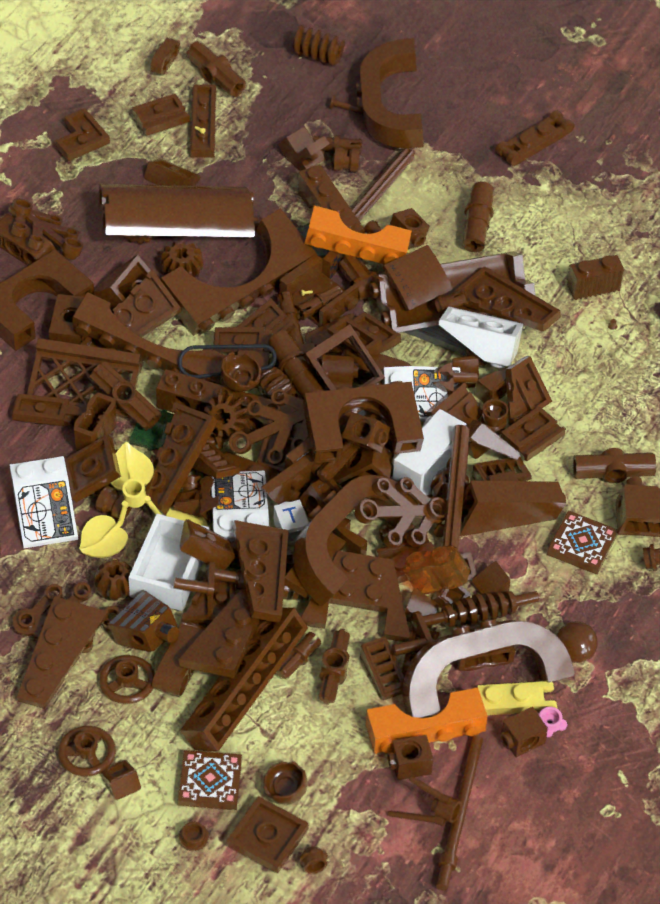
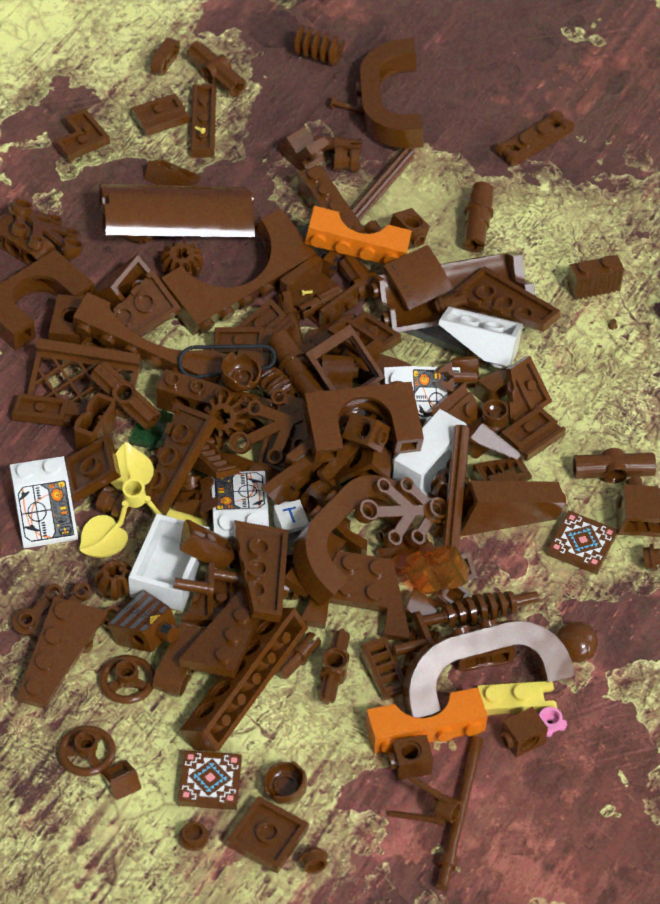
(491, 580): reddish brown slope -> none

